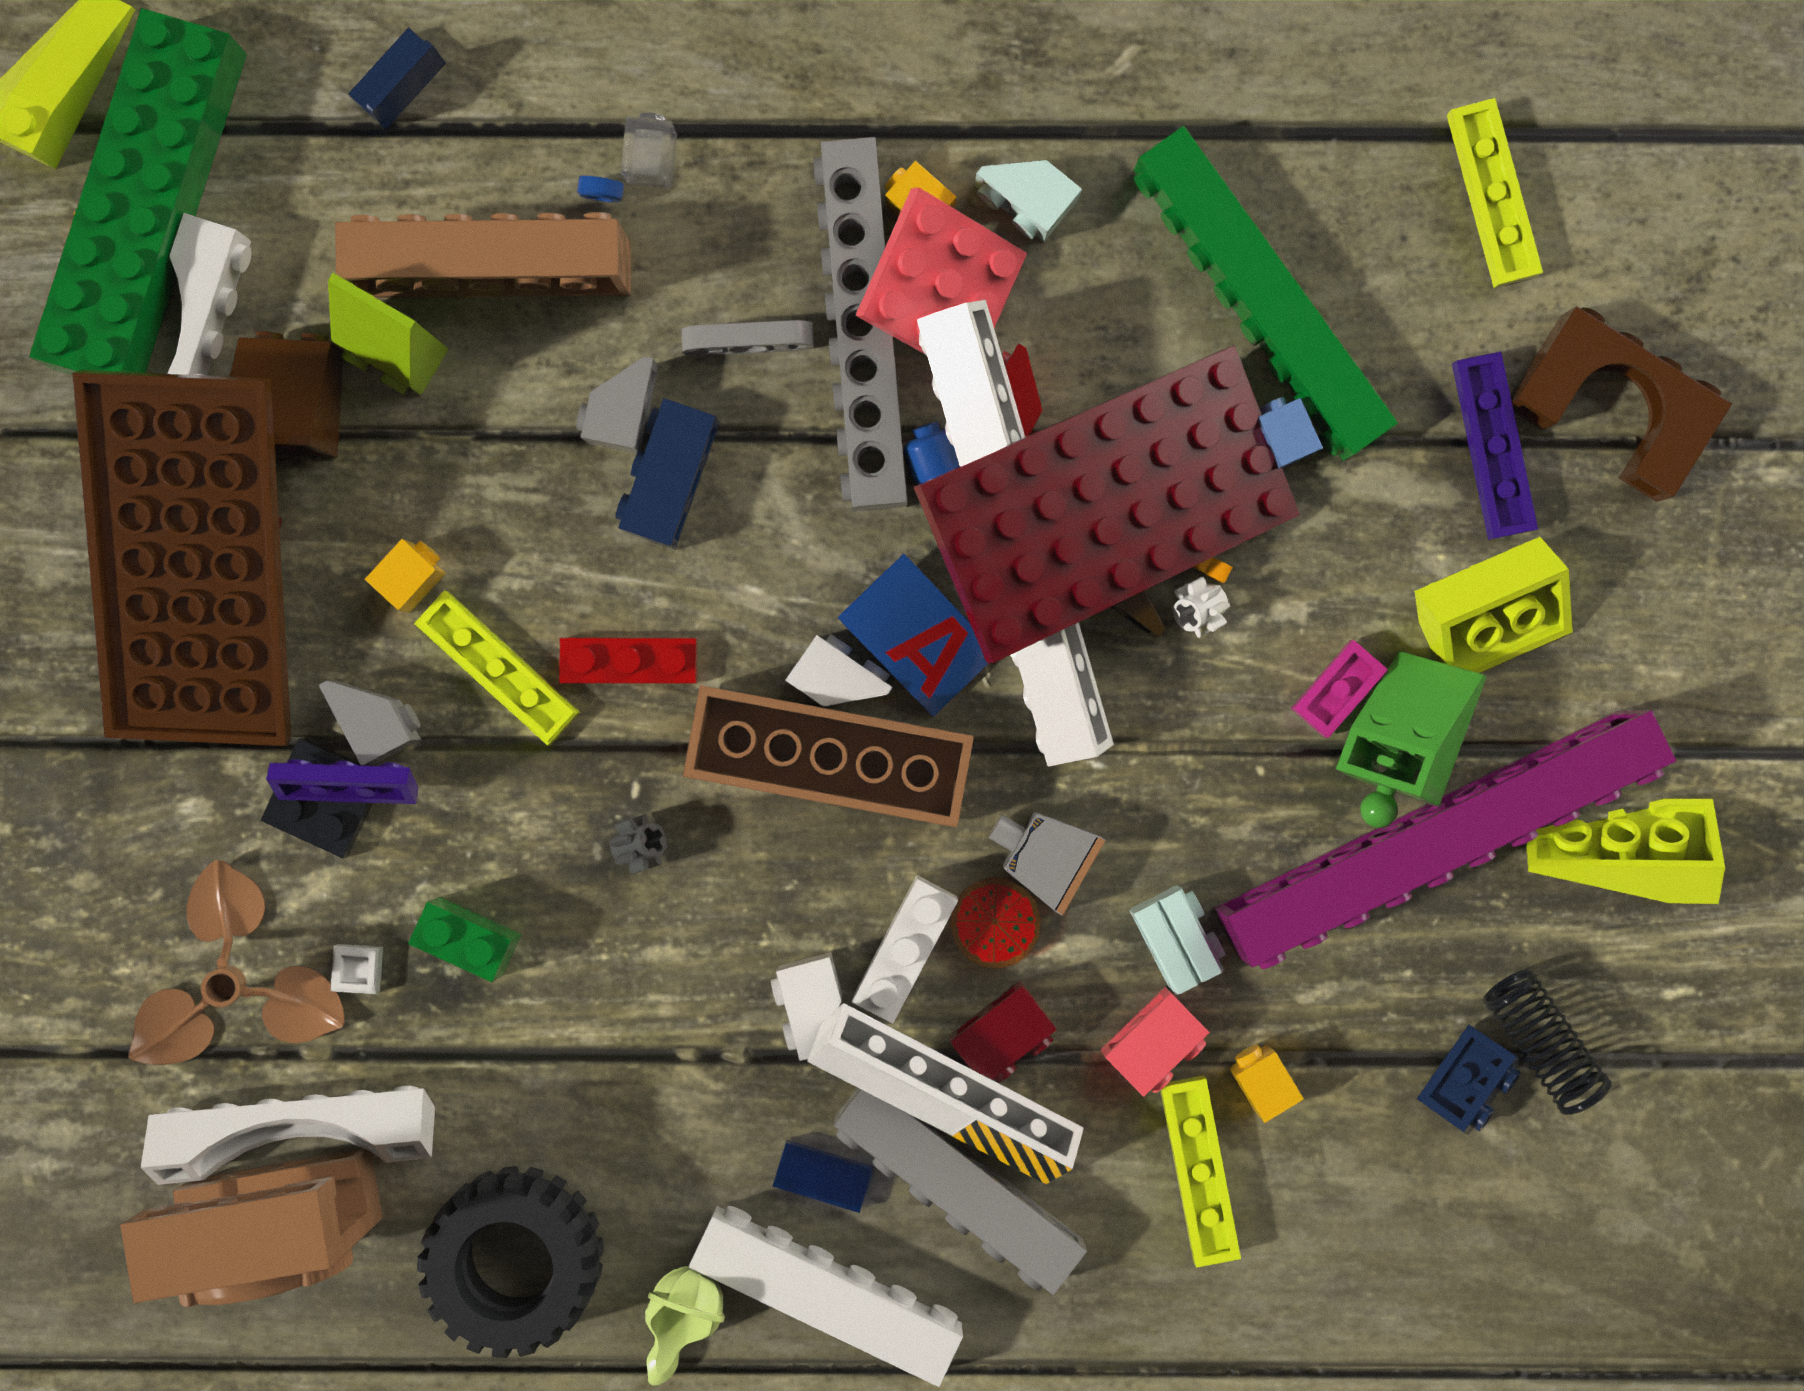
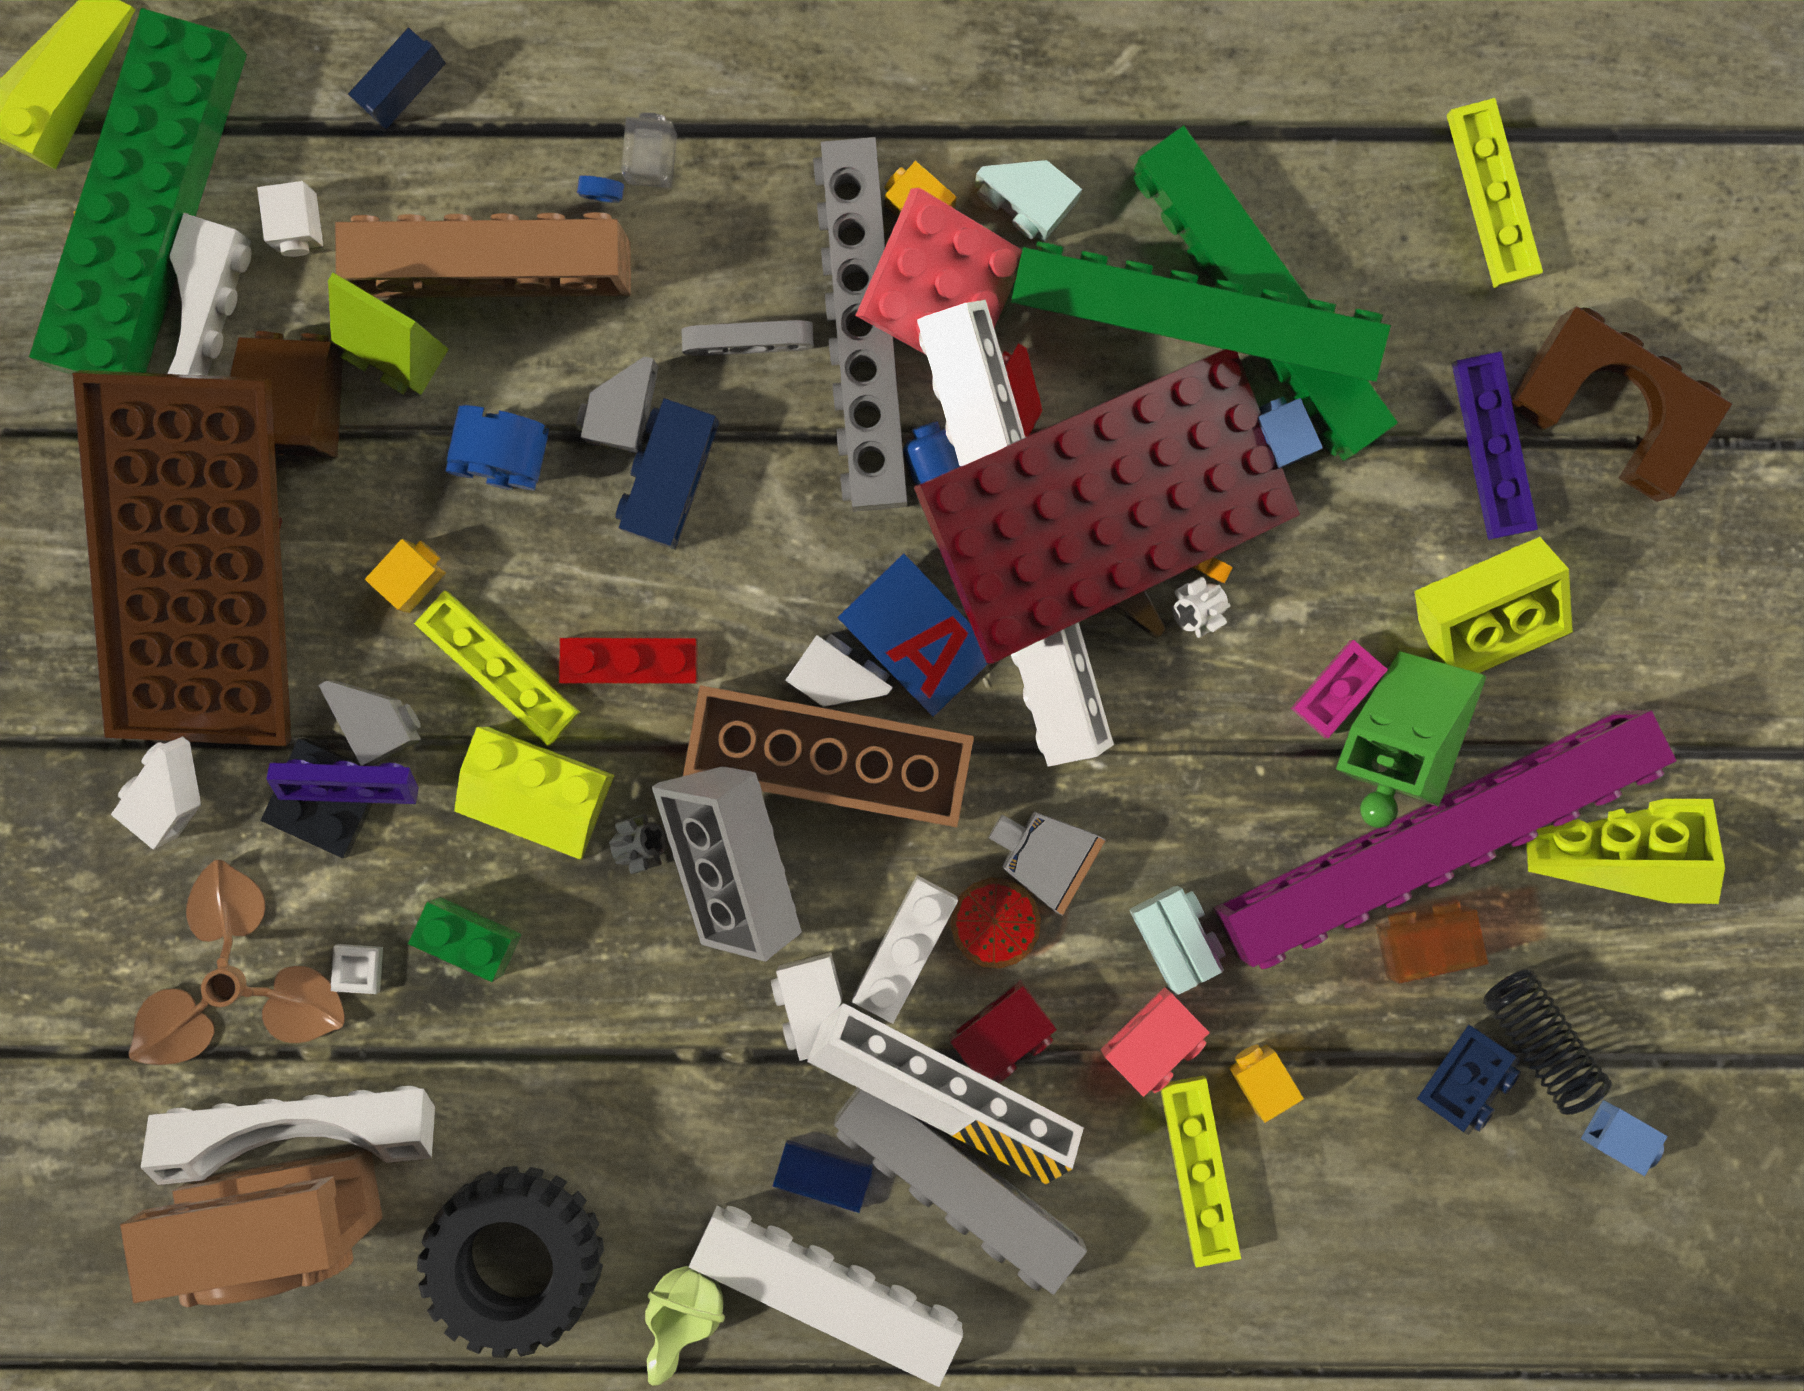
(162, 796): none -> white slope
(290, 218): none -> white brick
(497, 447): none -> blue brick
(531, 791): none -> neon yellow slope
(728, 861): none -> light grey slope
(1200, 313): none -> green brick
(1431, 942): none -> clear orange brick
(1625, 1138): none -> medium blue brick

